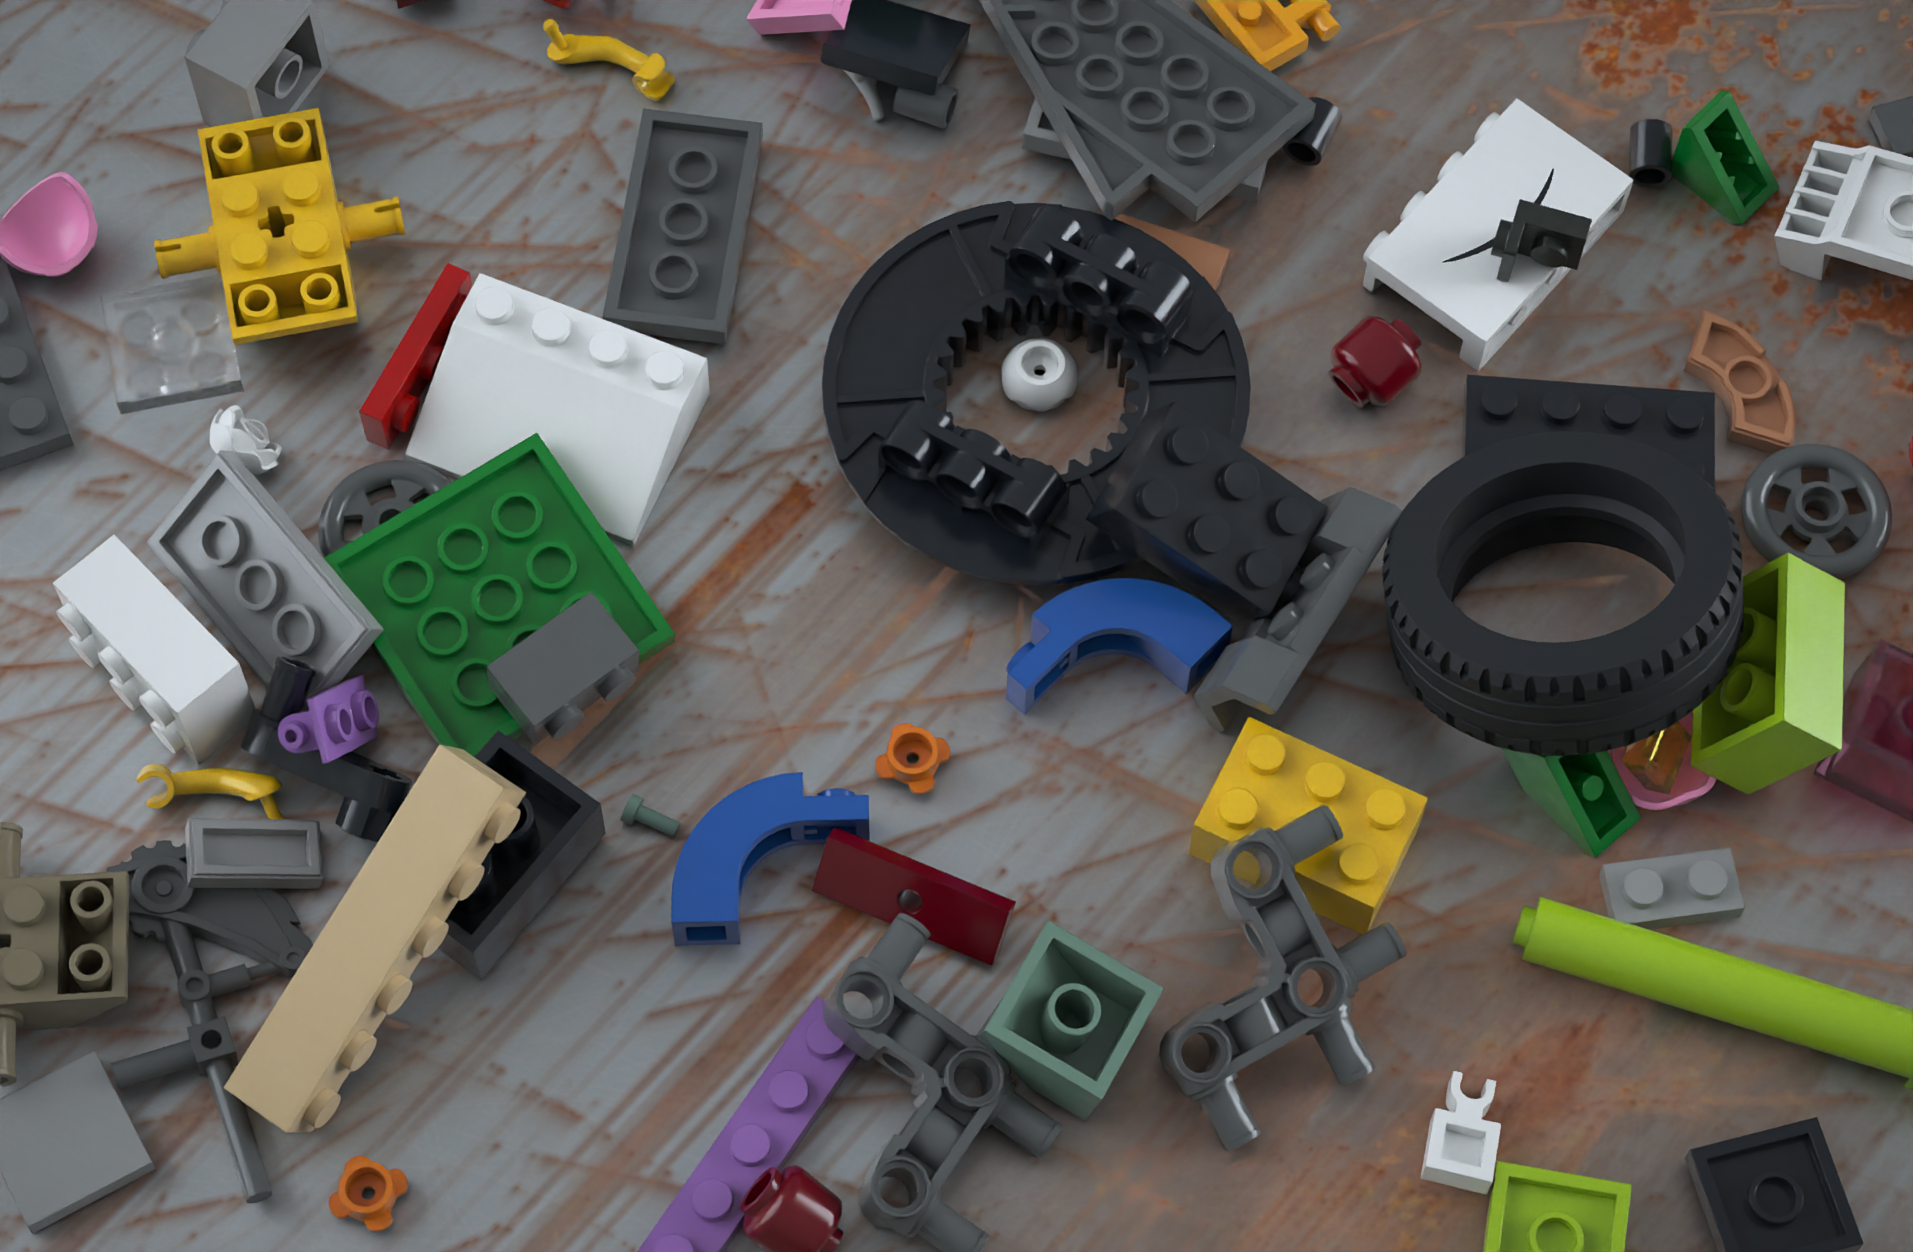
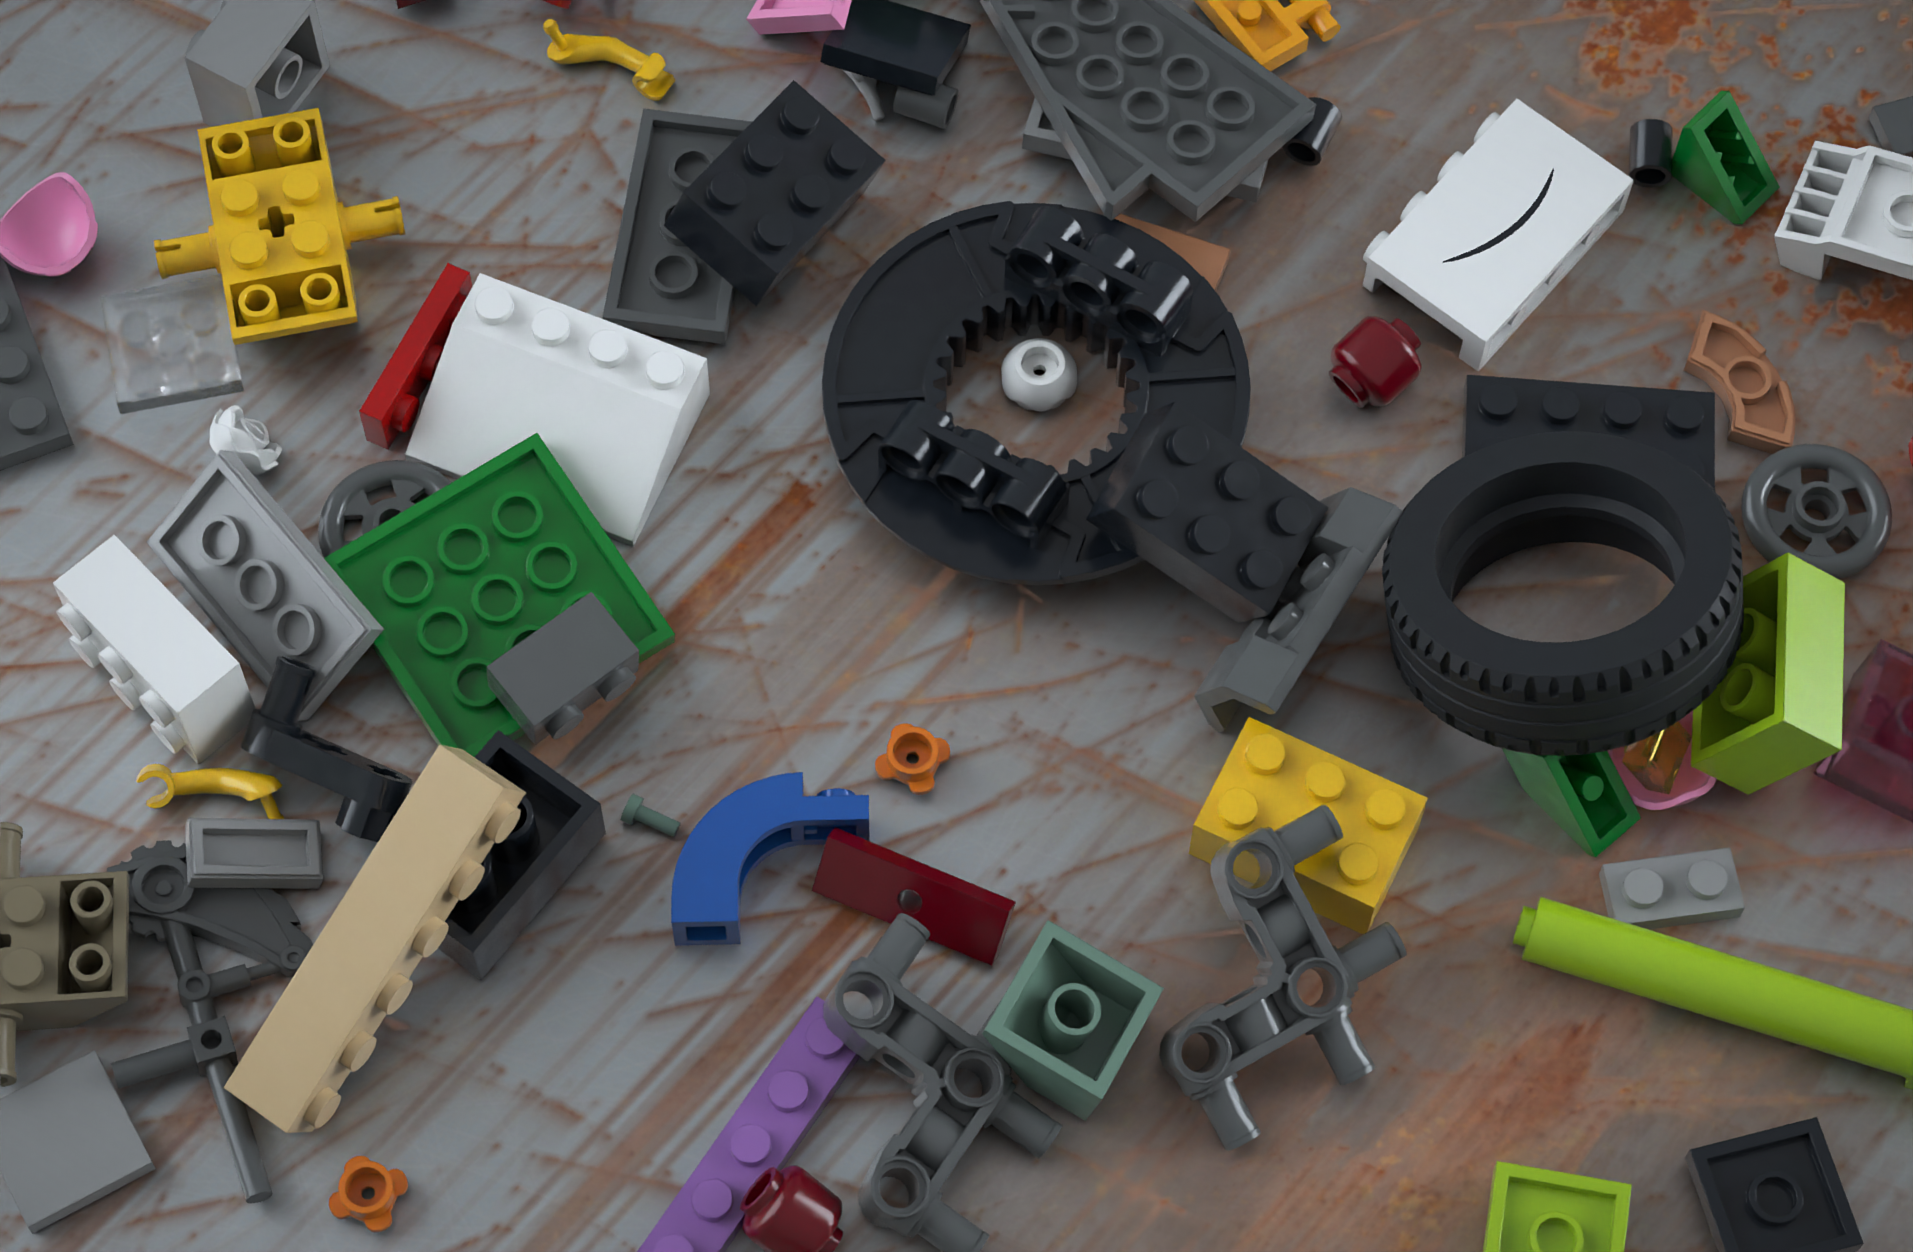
(335, 721): medium lavender hinge -> none
(774, 192): none -> black brick
(1117, 618): blue arch -> none
(1460, 1143): white plate -> none
(1542, 233): pearl dark grey bracket -> none

